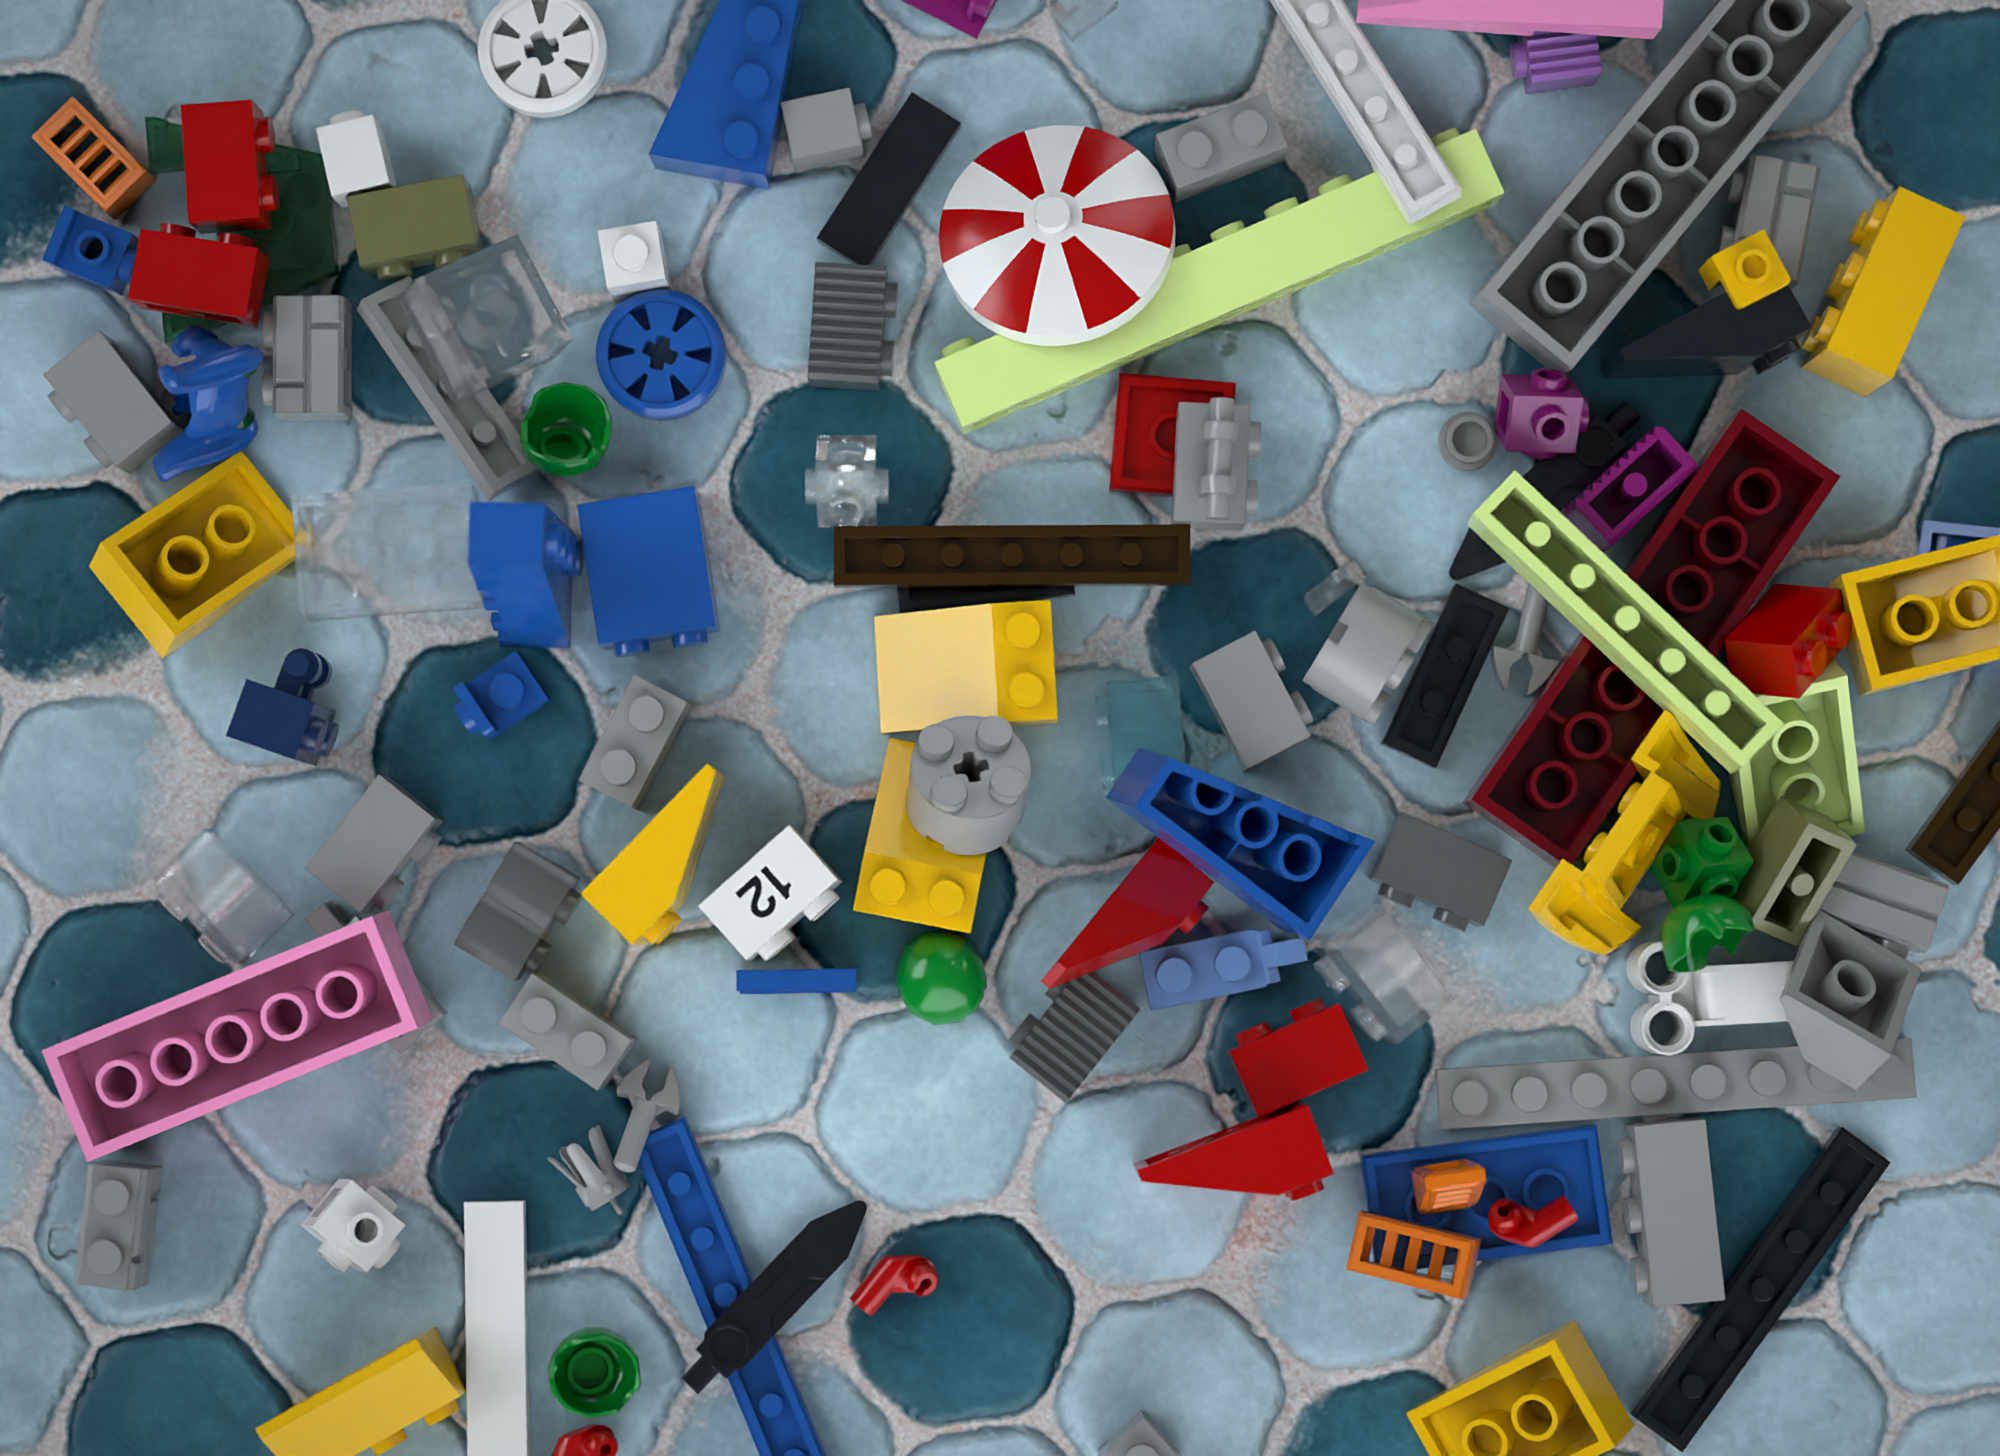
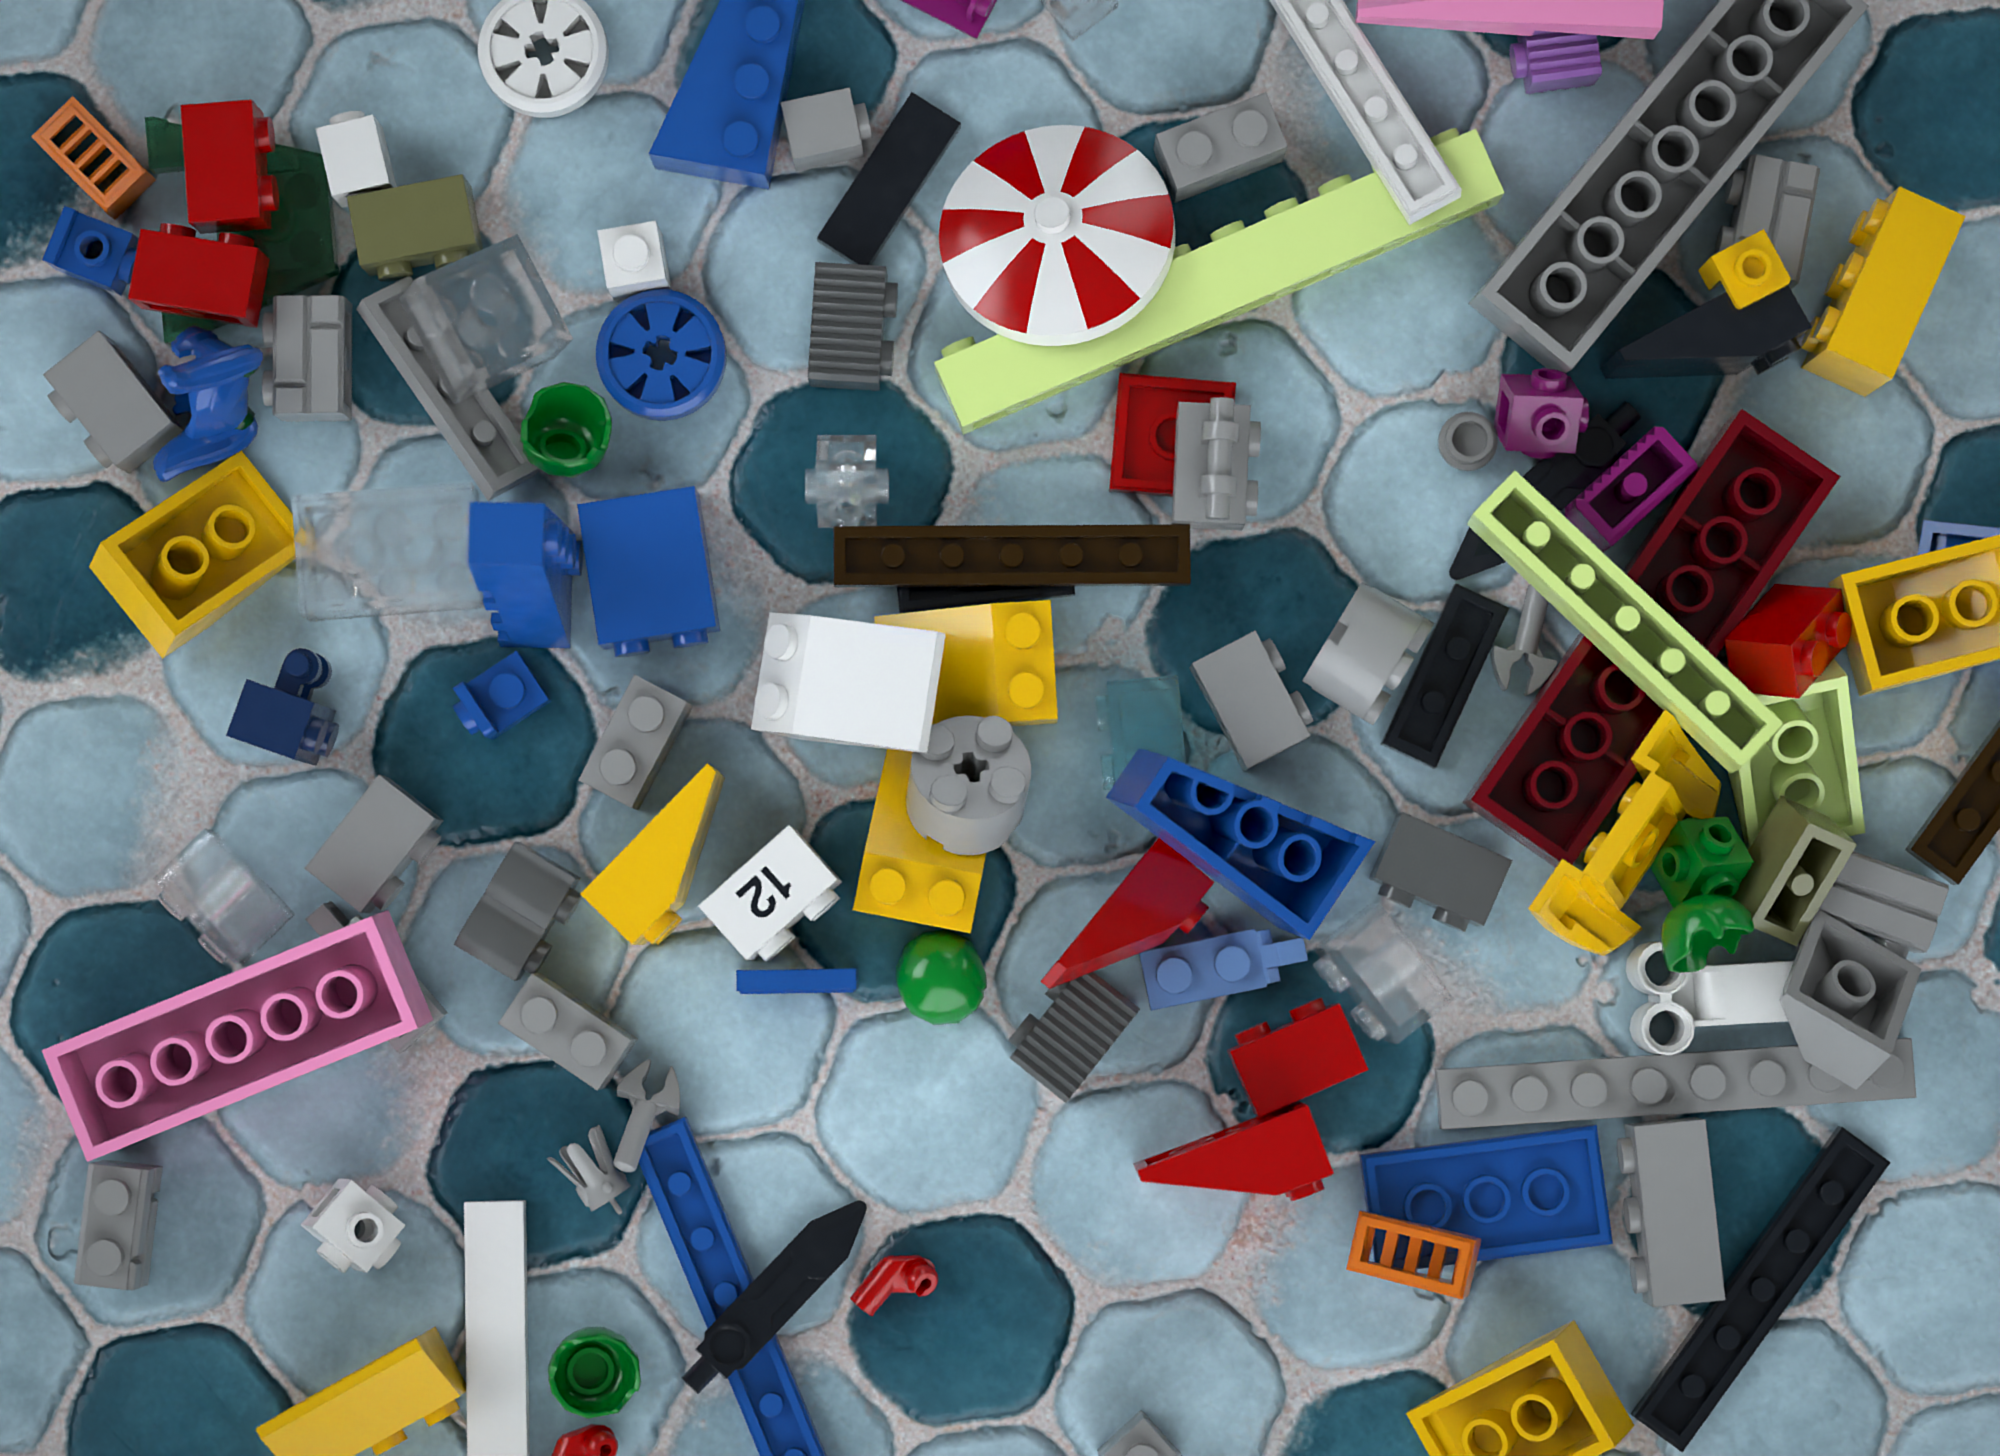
(848, 682): none -> white slope
(1334, 586): clear tile -> none
(1447, 1186): orange slope -> none
(1528, 1226): red arm -> none

